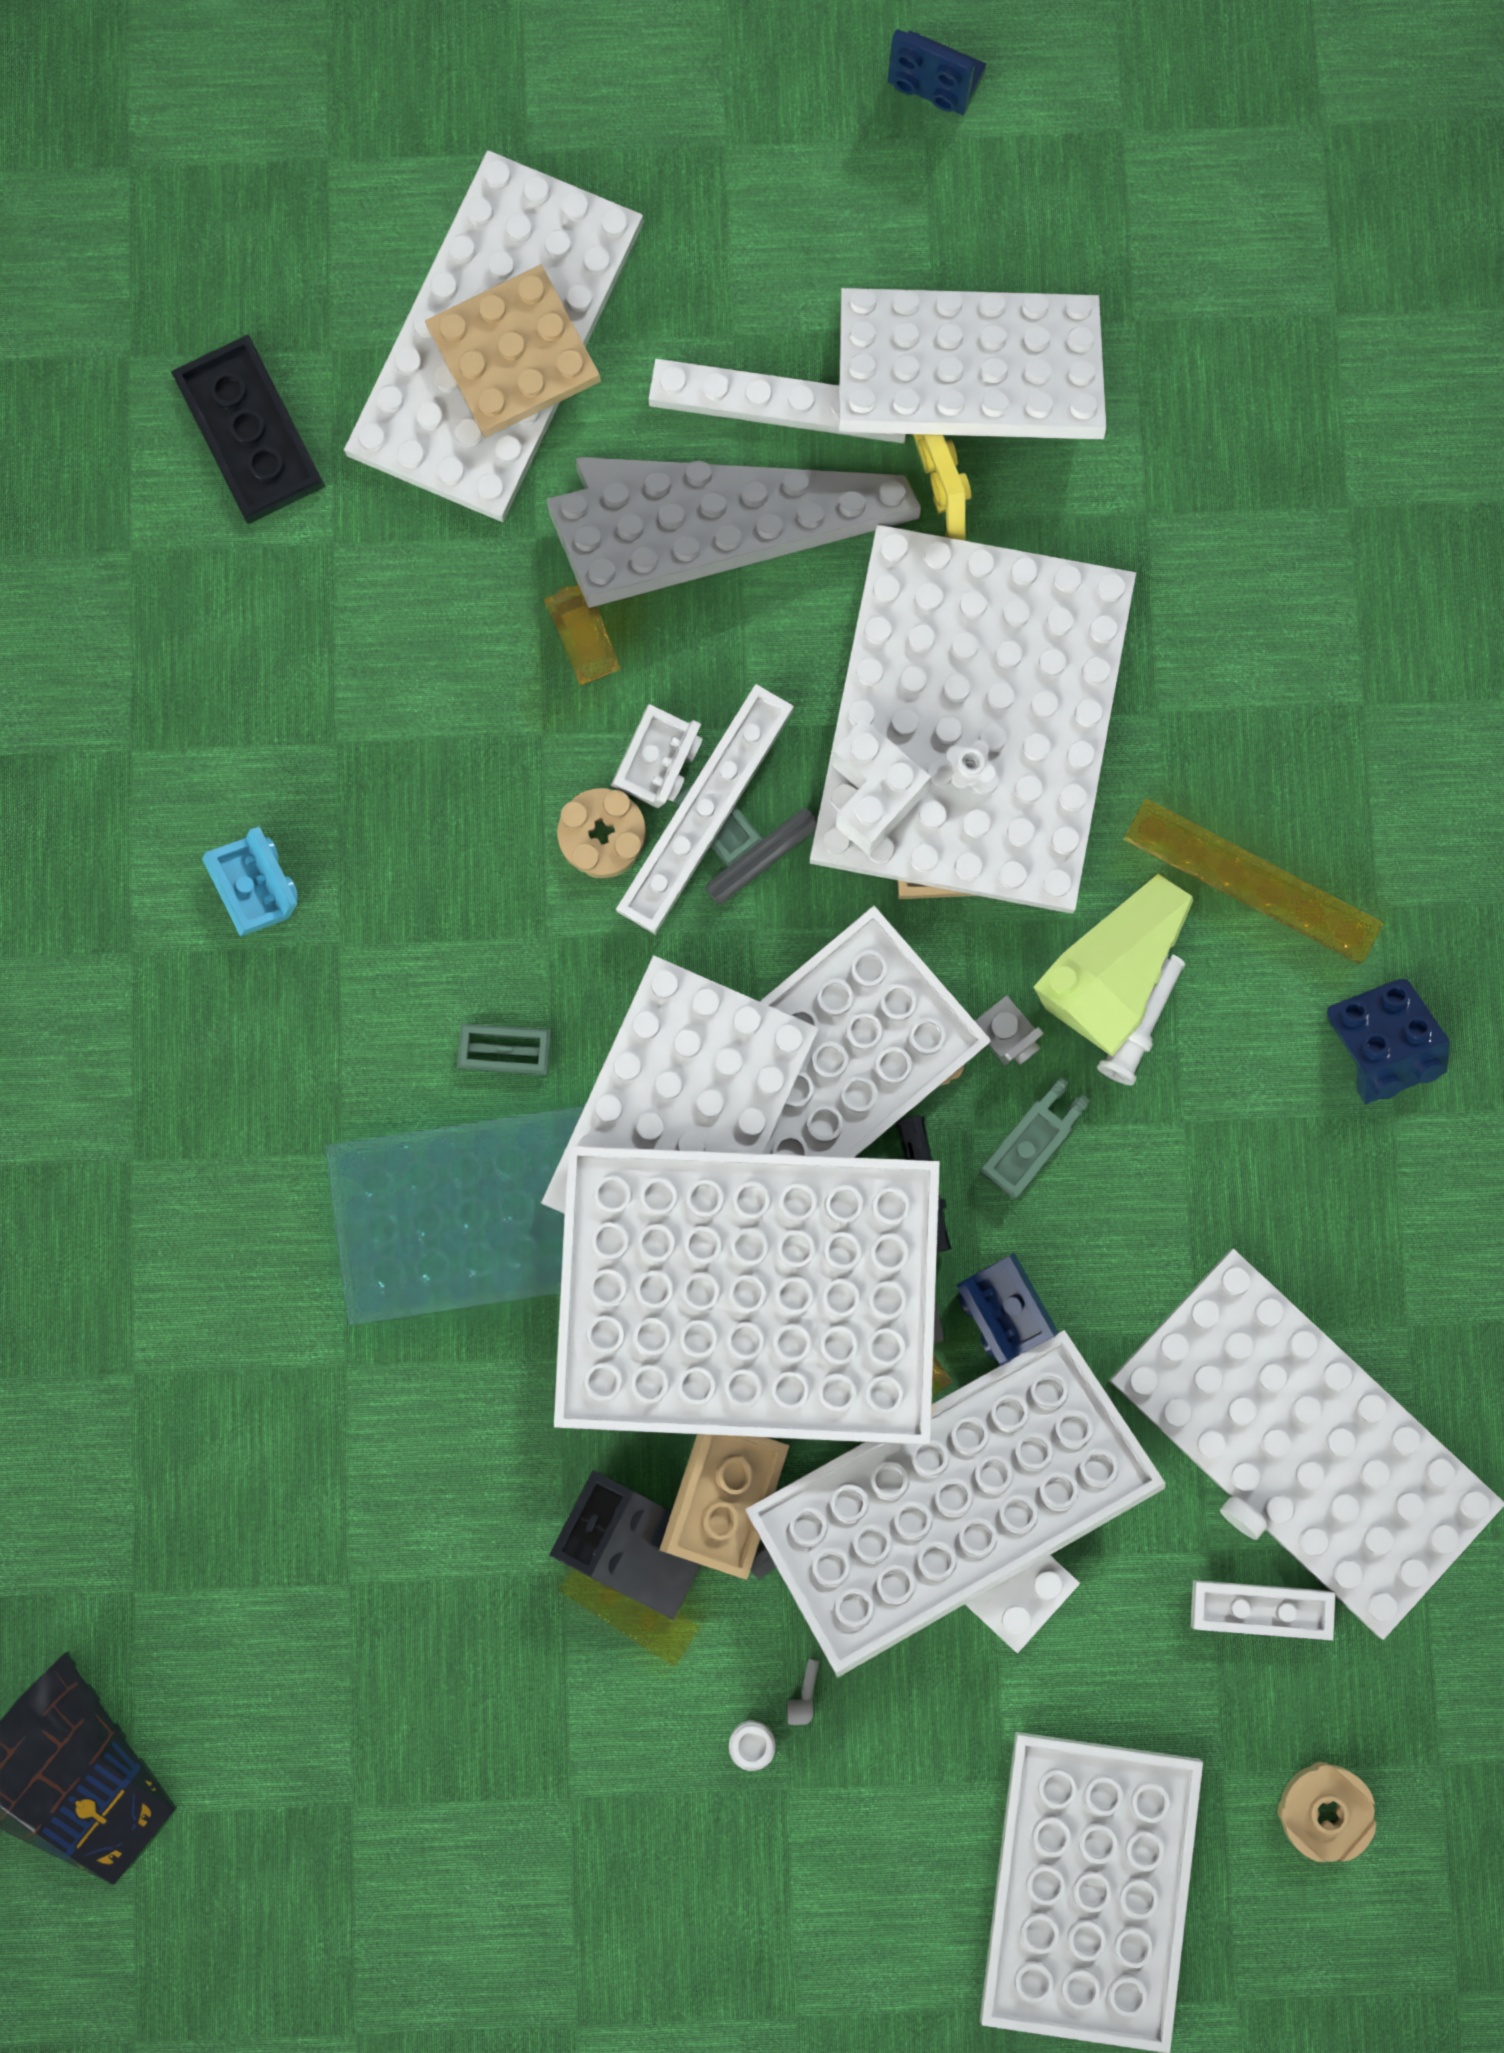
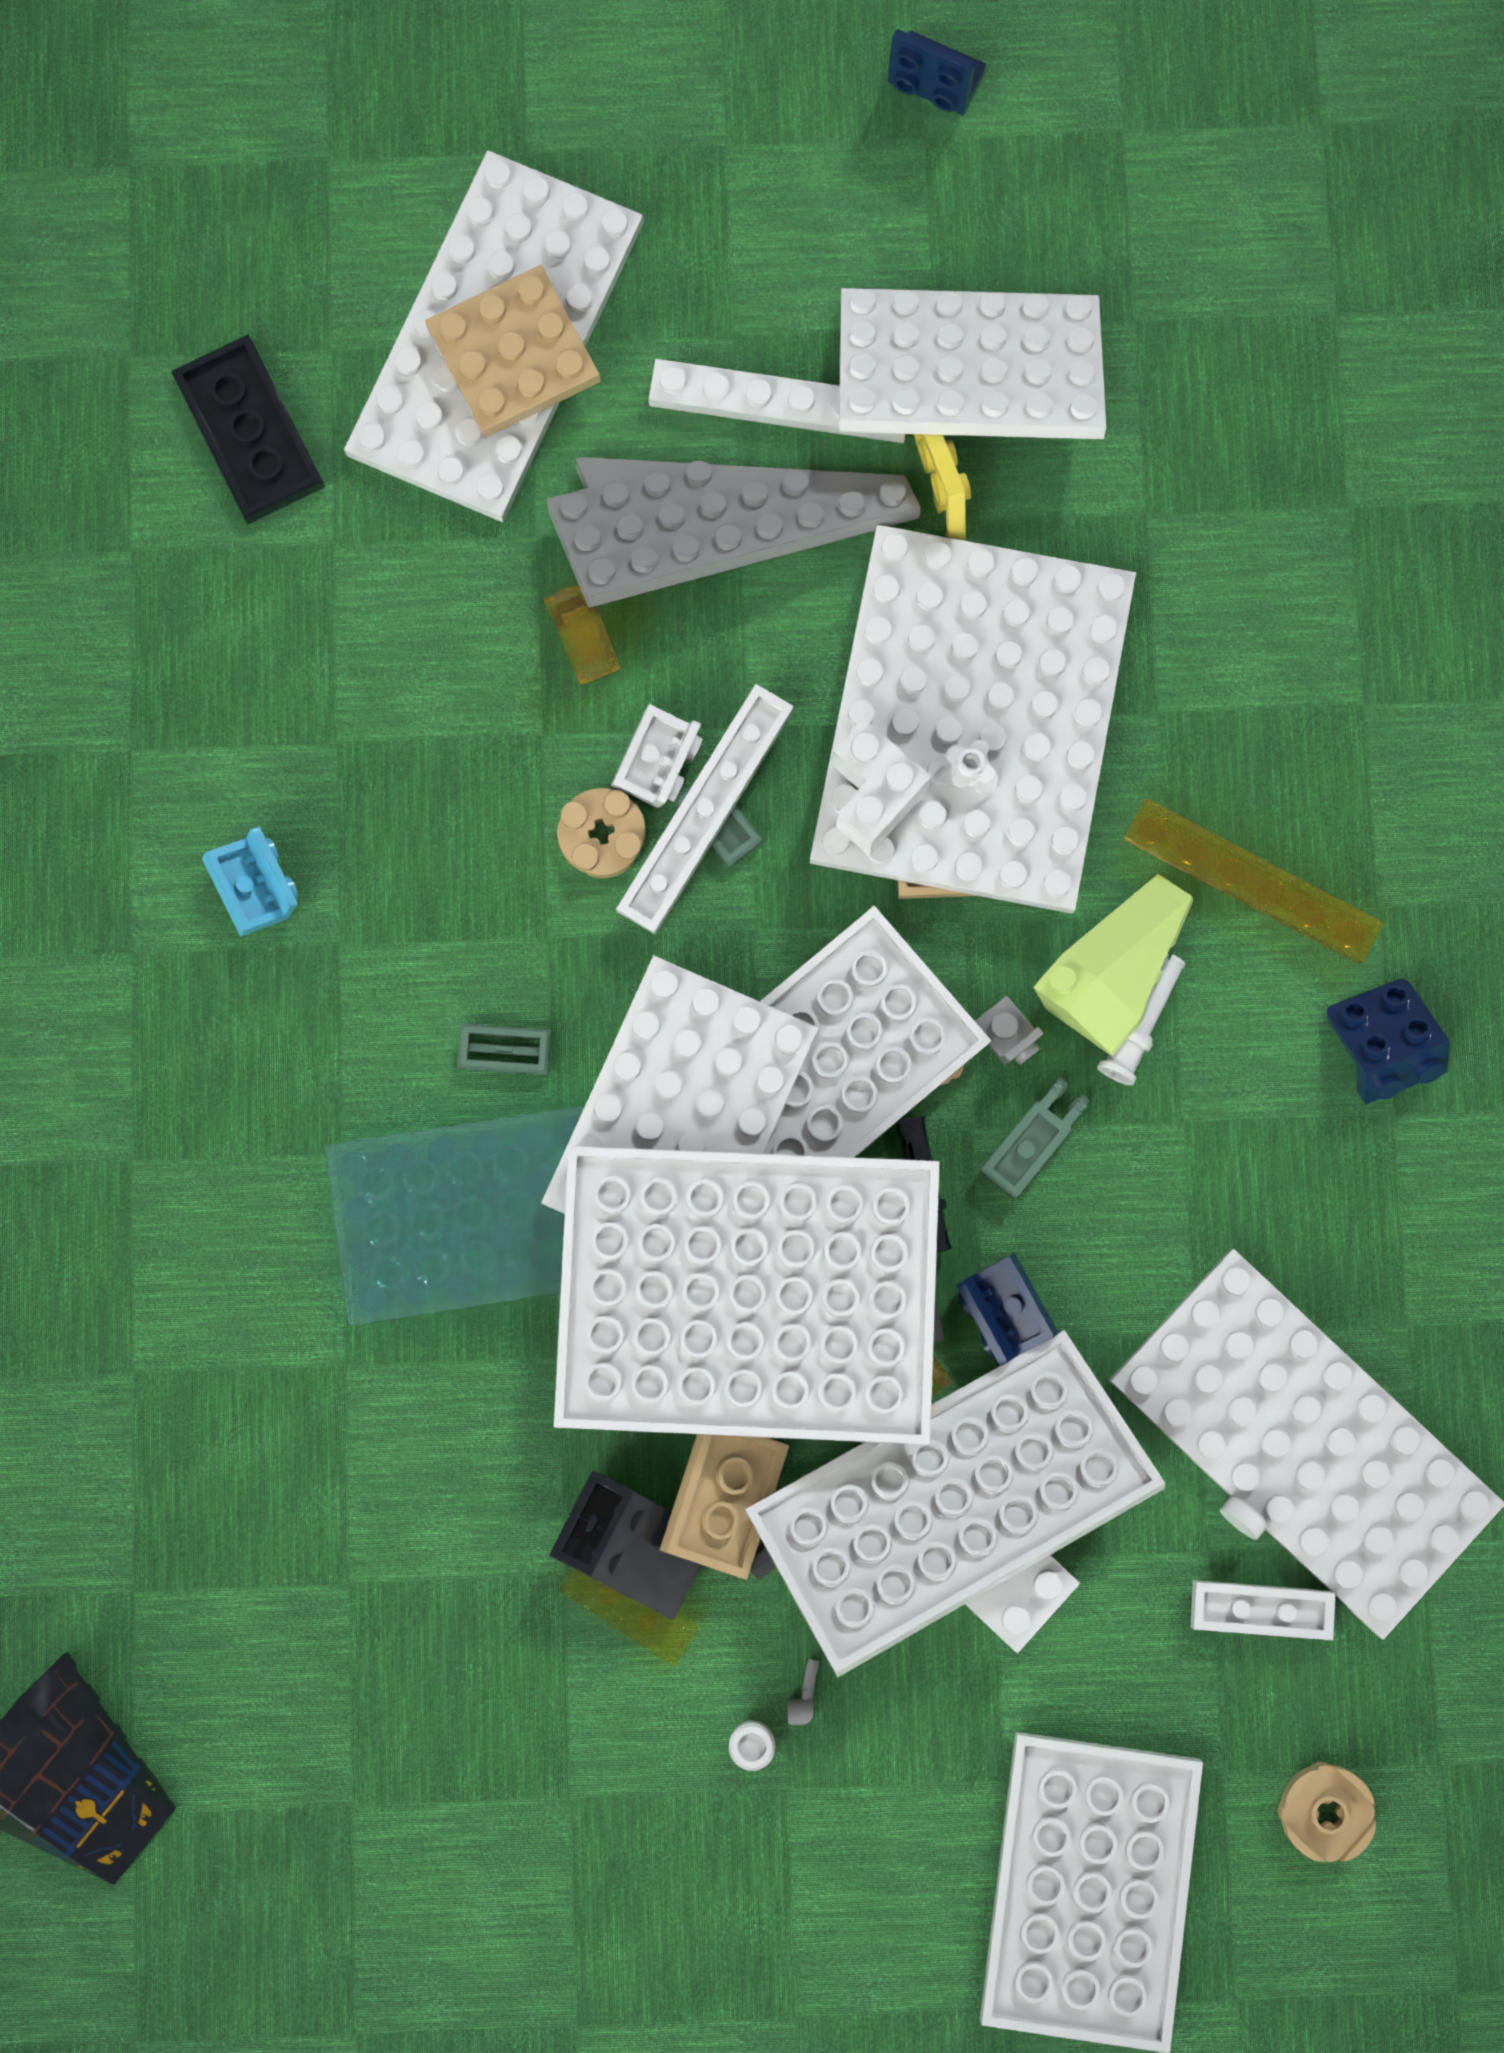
(761, 856): dark grey axle -> none

